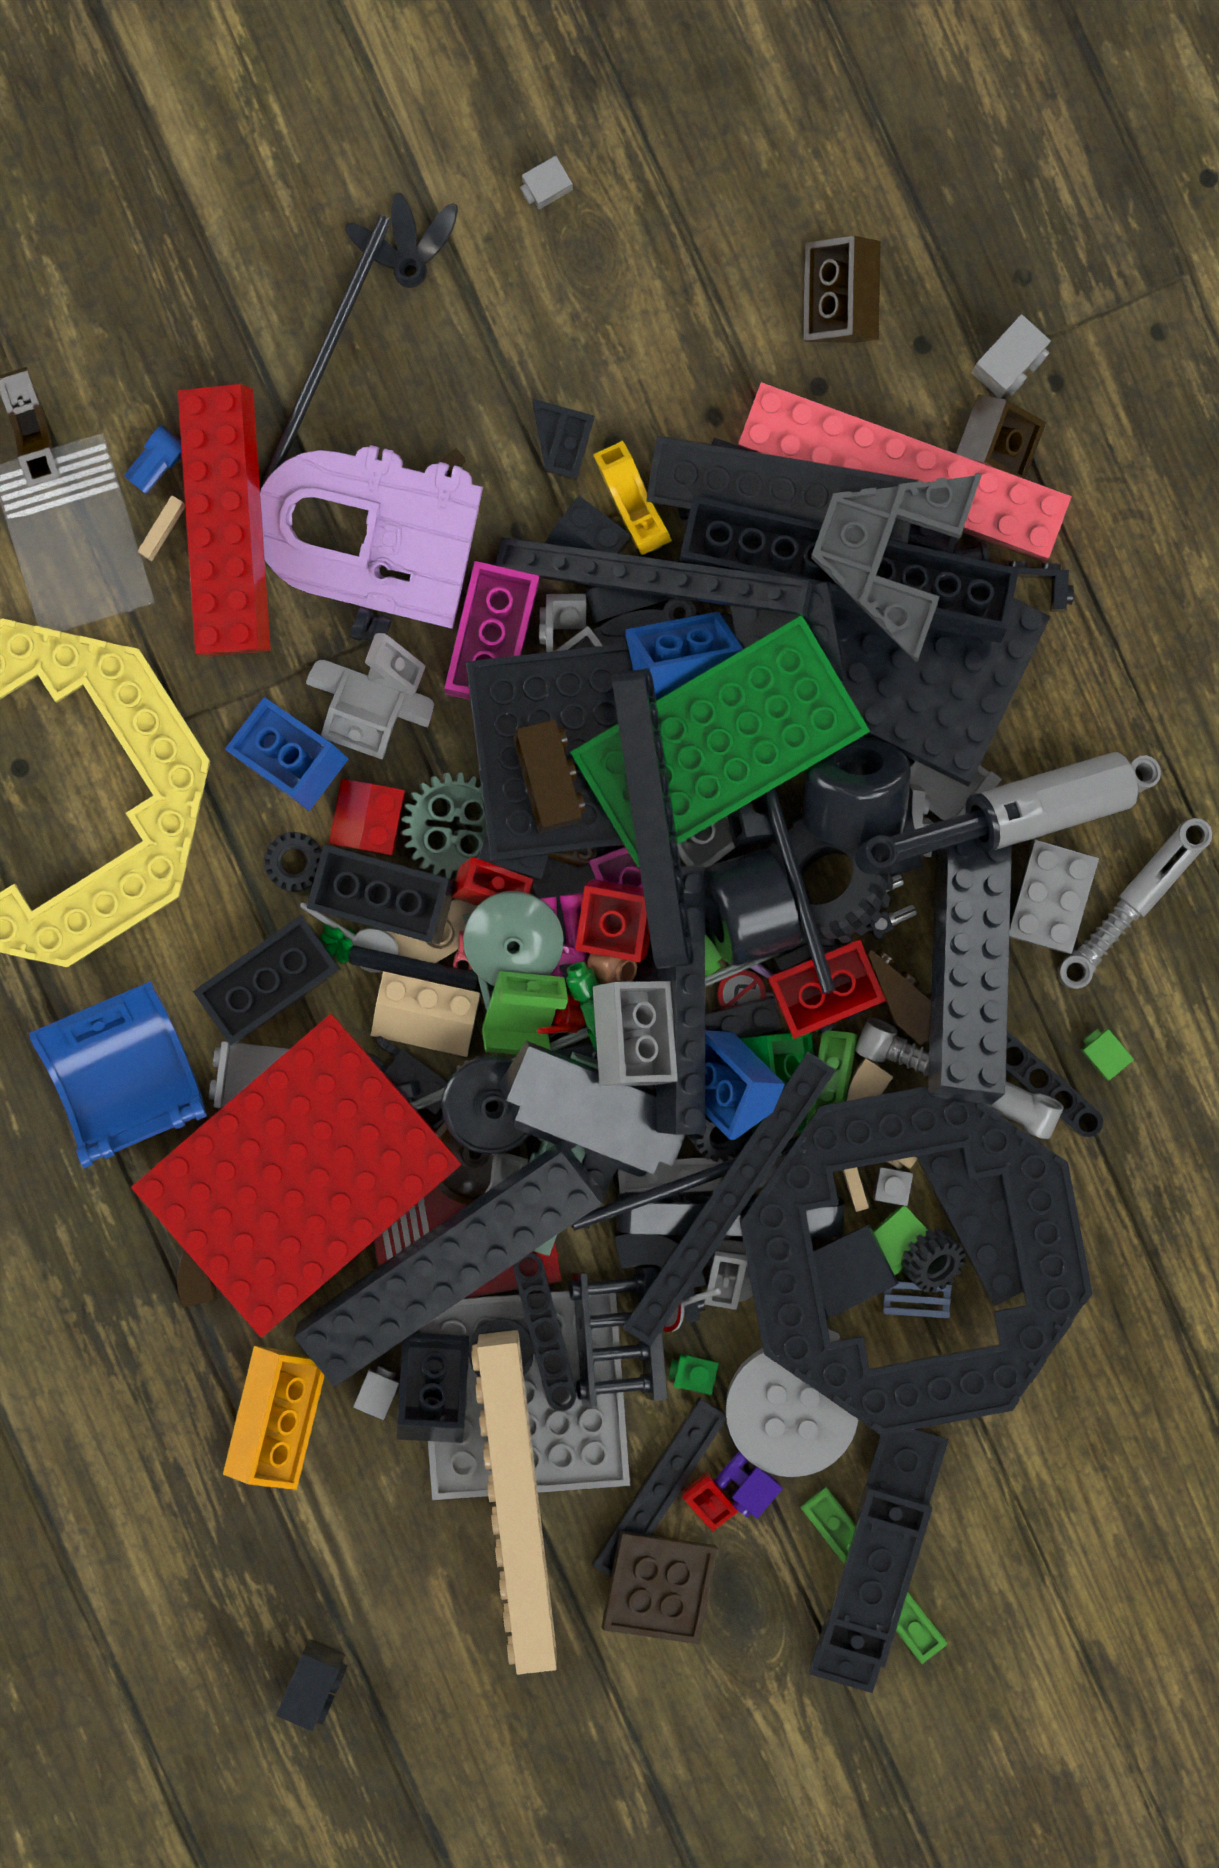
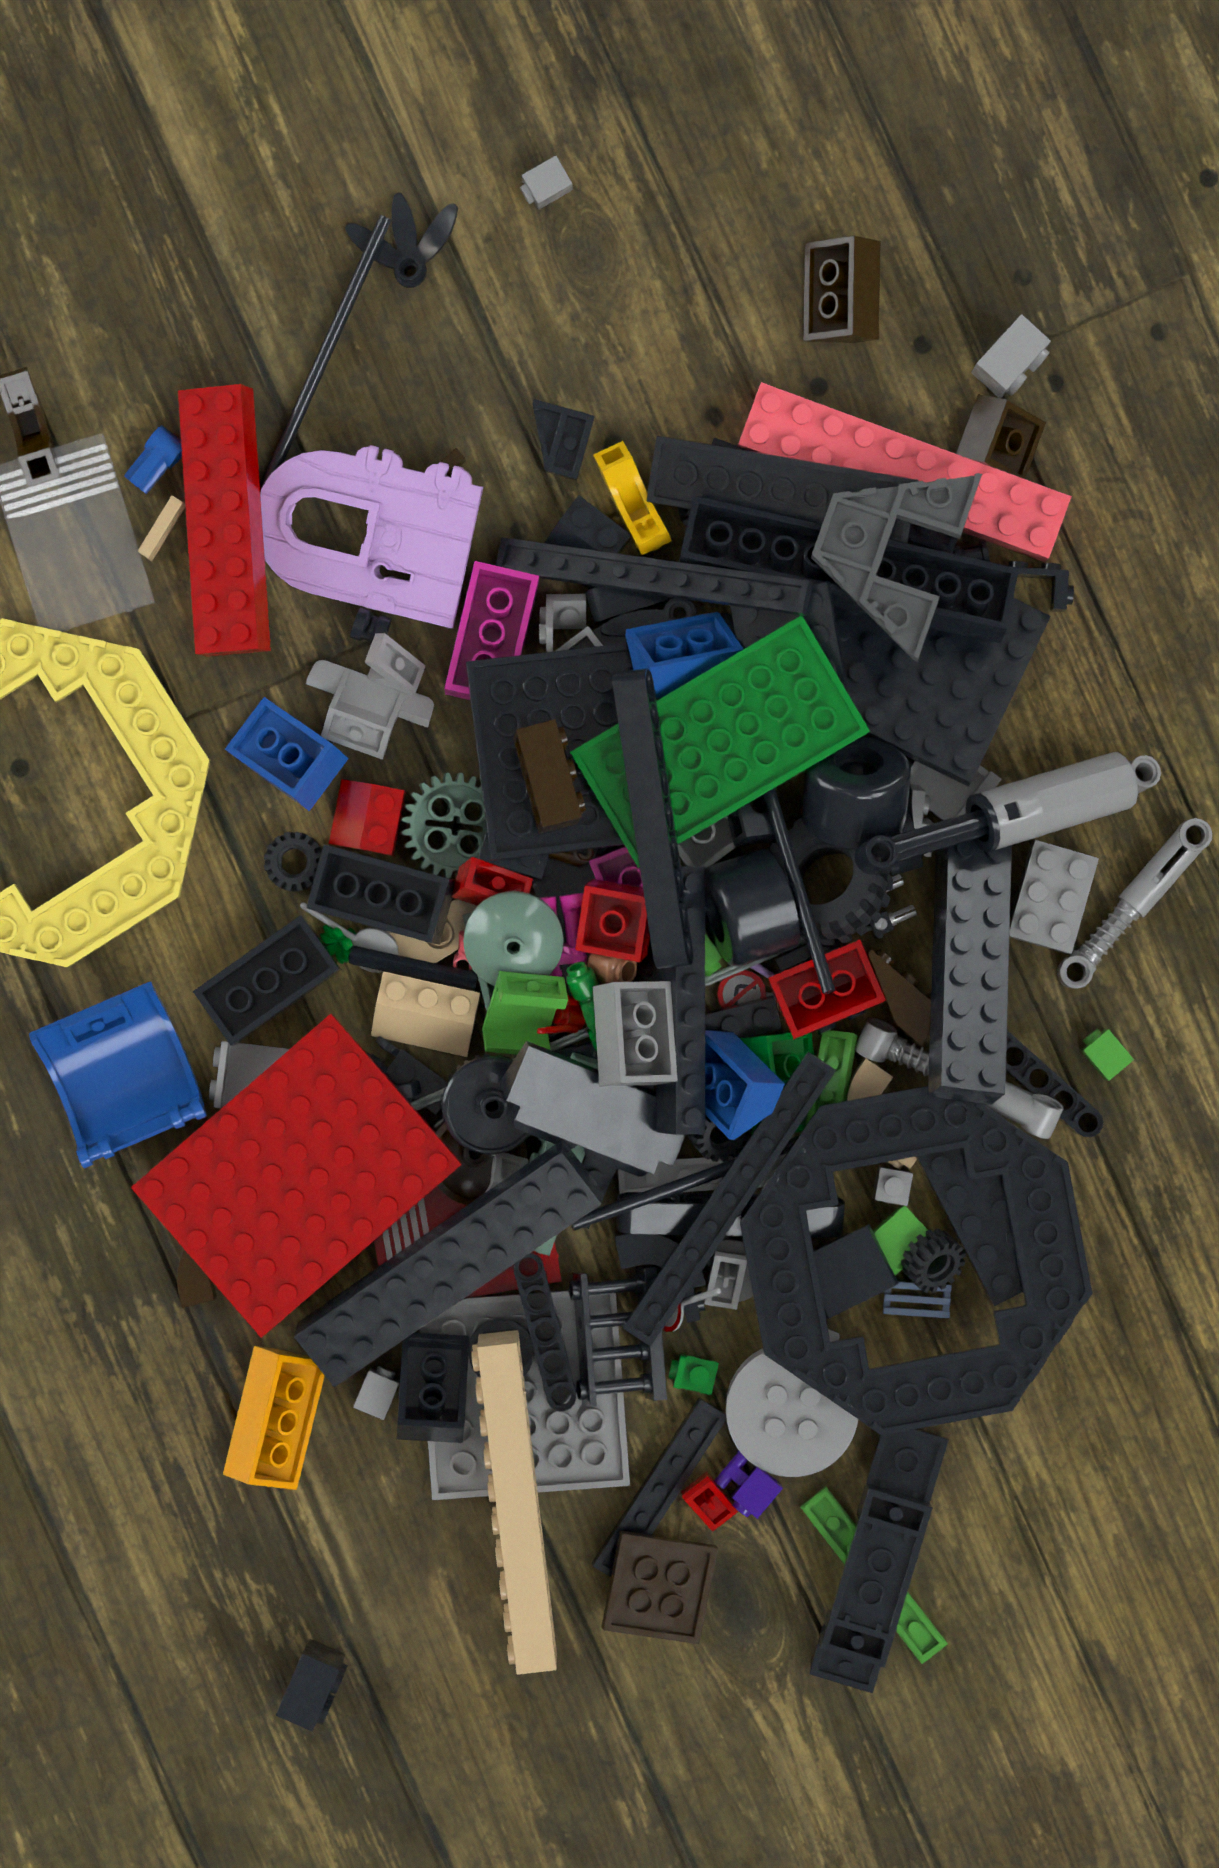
(855, 1189): tan tile -> none

